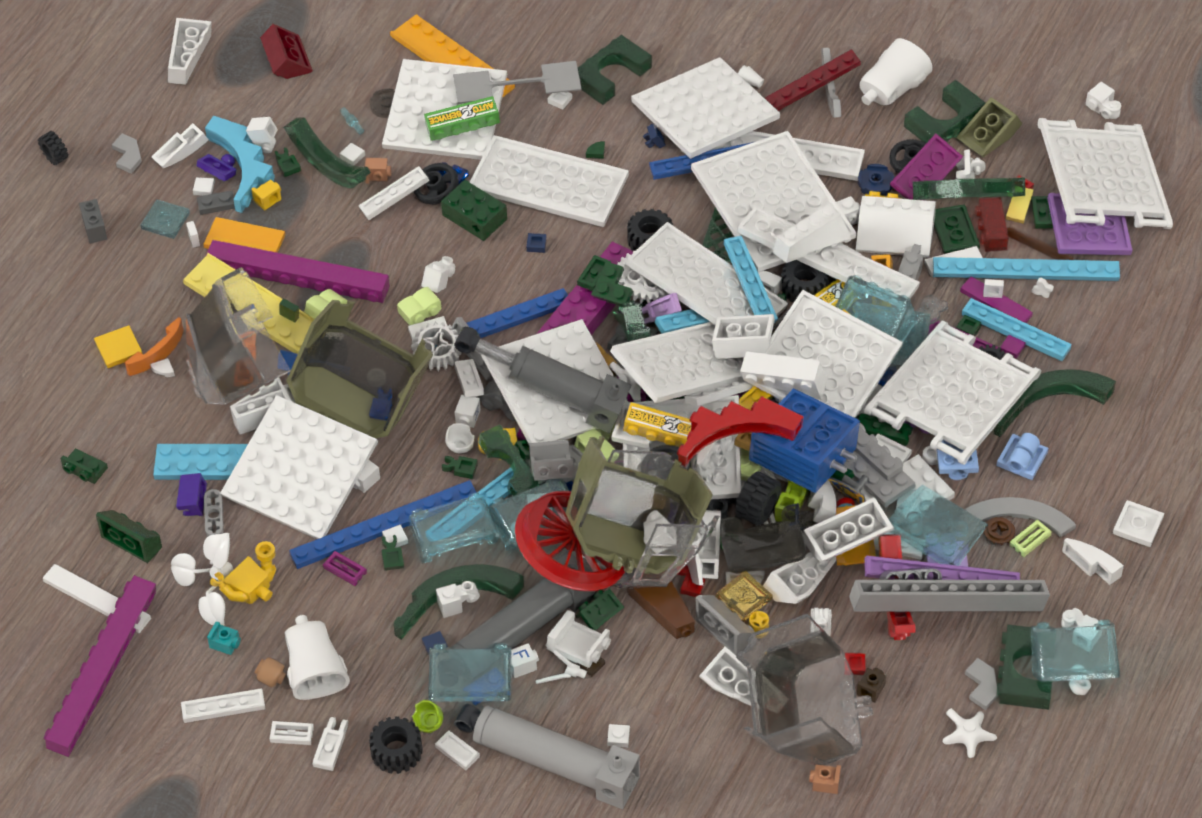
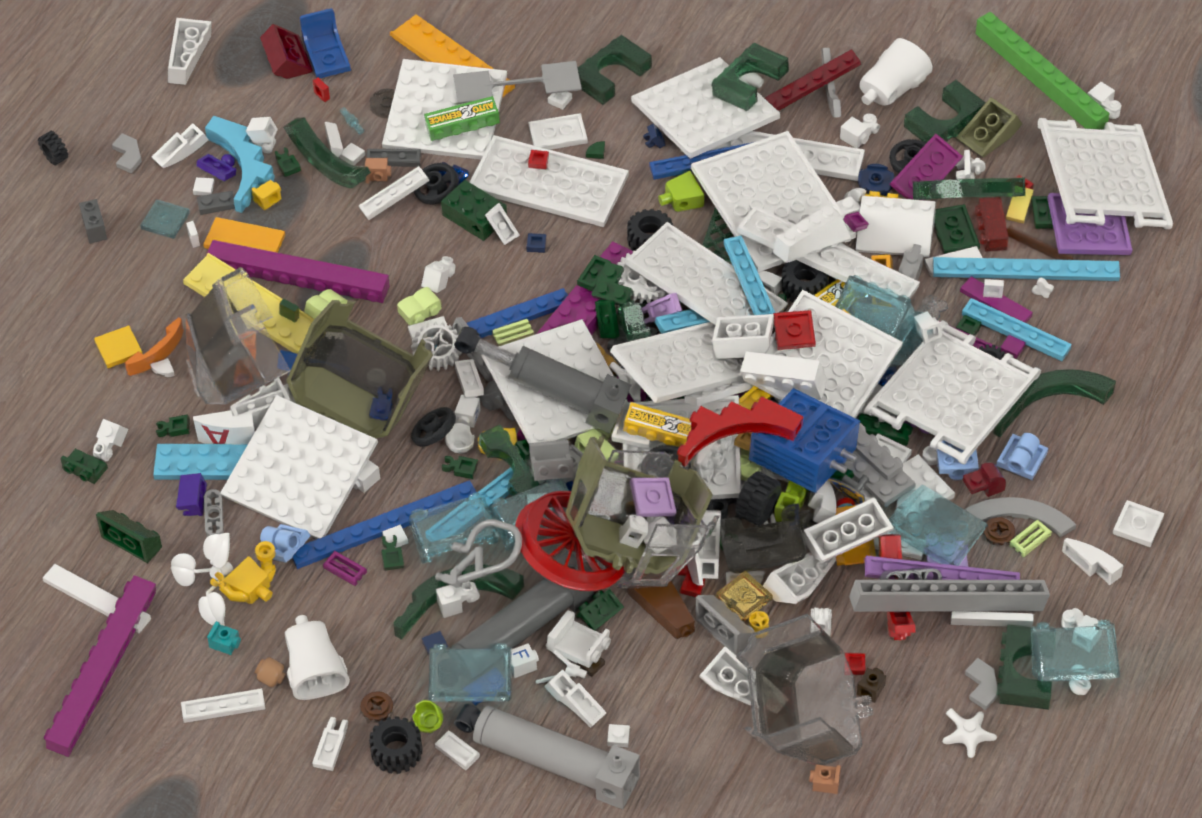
(108, 435): none -> white brick
(175, 427): none -> dark green plate
(224, 428): none -> white slope
(285, 540): none -> light blue plate
(291, 736): white tile -> none
(321, 89): none -> red tile
(323, 43): none -> blue bracket
(333, 138): none -> white slope
(377, 698): none -> reddish brown gear
(397, 157): none -> dark grey tile
(433, 426): none -> black wheel
(456, 577): none -> light grey piece
(502, 224): none -> white slope
(512, 330): none -> yellowish green tile
(538, 159): none -> red tile
(558, 132): none -> white tile
(575, 698): none -> white slope
(607, 318): none -> dark green plate
(636, 527): none -> white brick
(652, 497): none -> lavender tile
(682, 193): none -> lime torso
(753, 60): none -> clear green arch
(794, 330): none -> red tile
(855, 221): none -> magenta tile
(856, 194): none -> white tile
(858, 133): none -> white brick
(927, 327): none -> white brick
(986, 479): none -> dark red brick
(991, 618): none -> white tile
(1041, 72): none -> bright green brick

